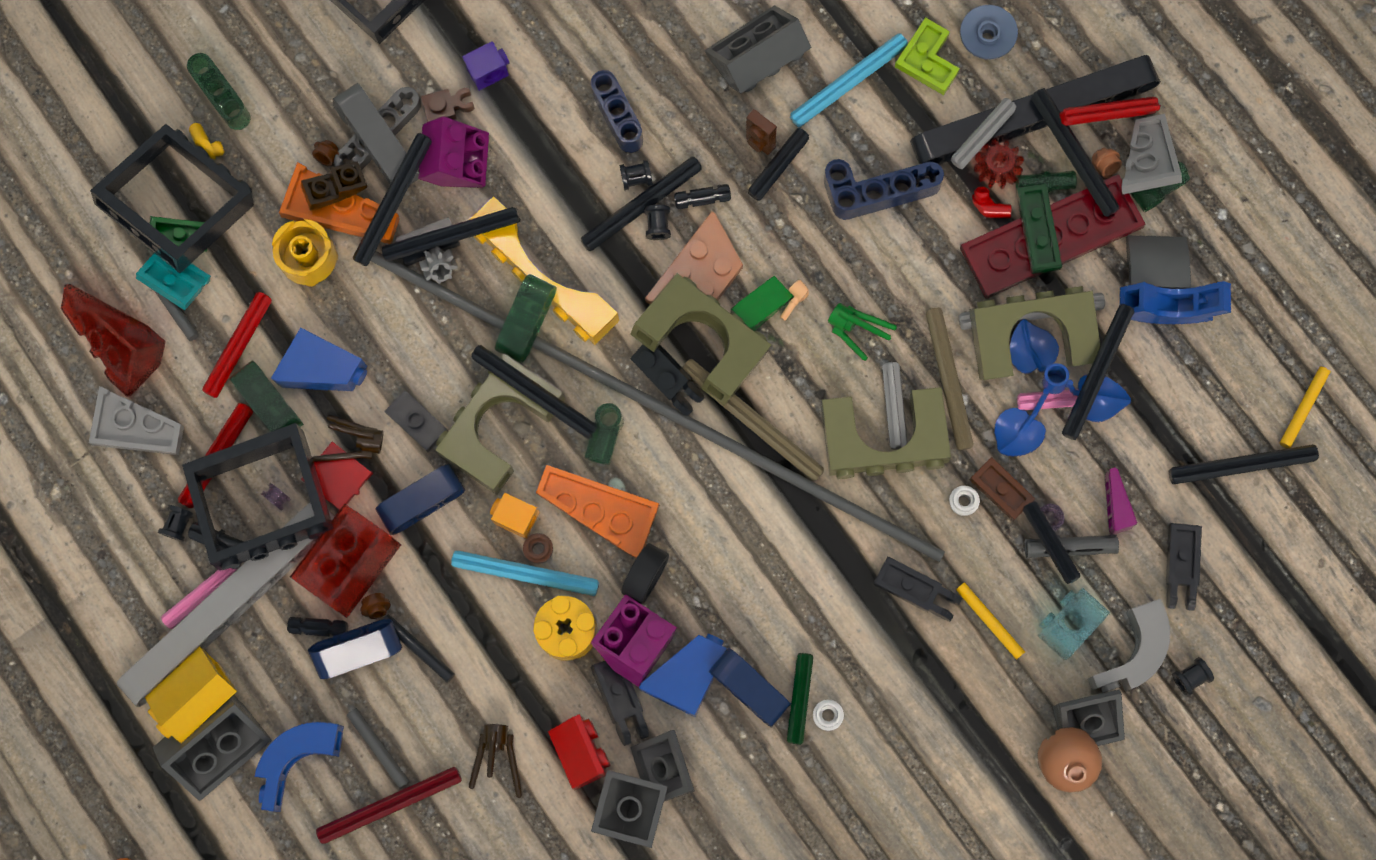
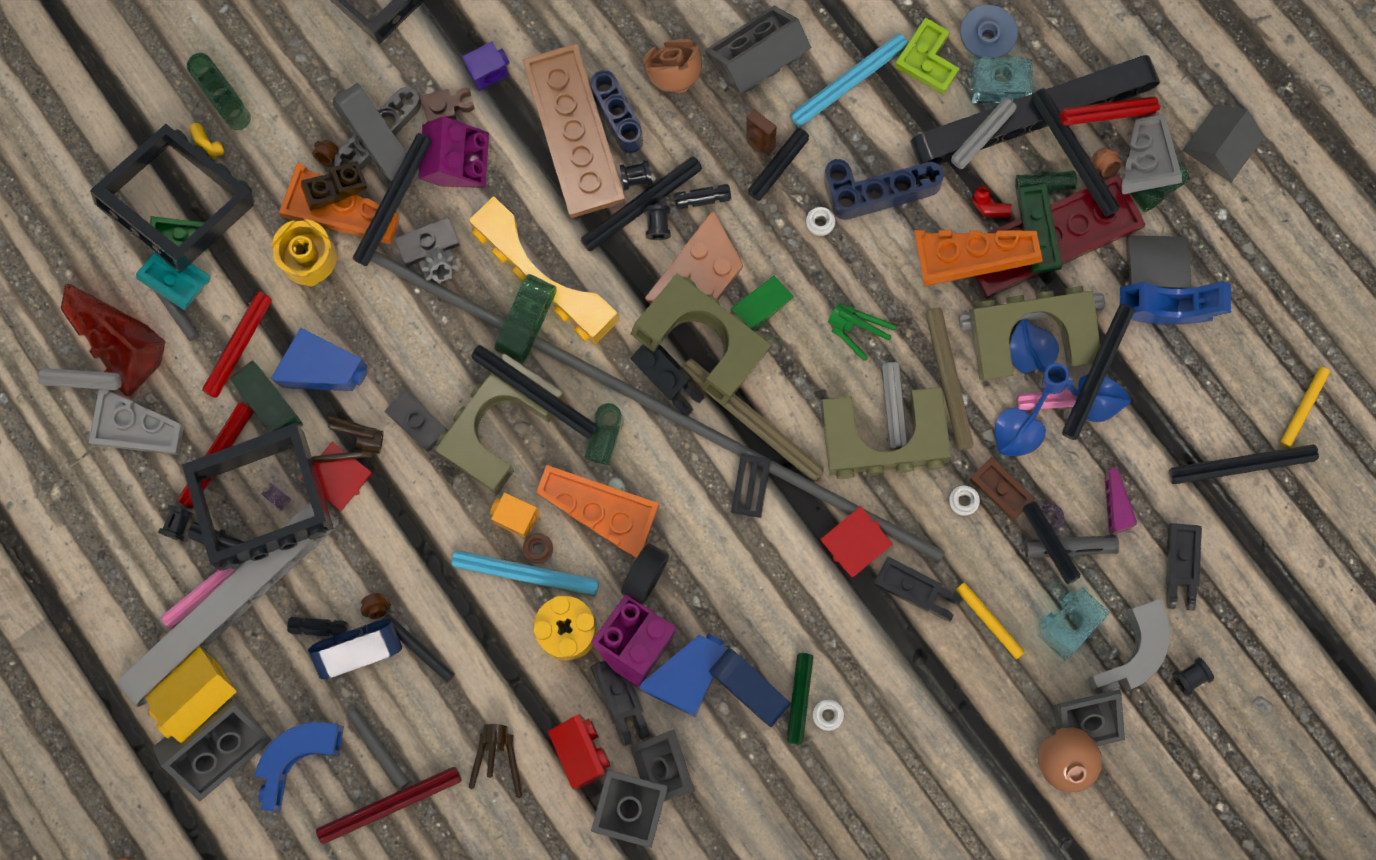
(79, 379): none -> light grey axle
(345, 561): clear red slope -> none
(420, 499): dark blue beam -> none
(451, 234): black axle -> none
(573, 131): none -> medium nougat plate
(674, 66): none -> nougat cylinder
(739, 484): none -> black tile
(800, 293): light nougat hand -> none
(820, 213): none -> white plate
(856, 541): none -> red piece
(963, 255): none -> orange wing
(988, 89): none -> clear light blue brick
(1005, 156): clear red gear -> none
(1225, 141): none -> dark grey slope

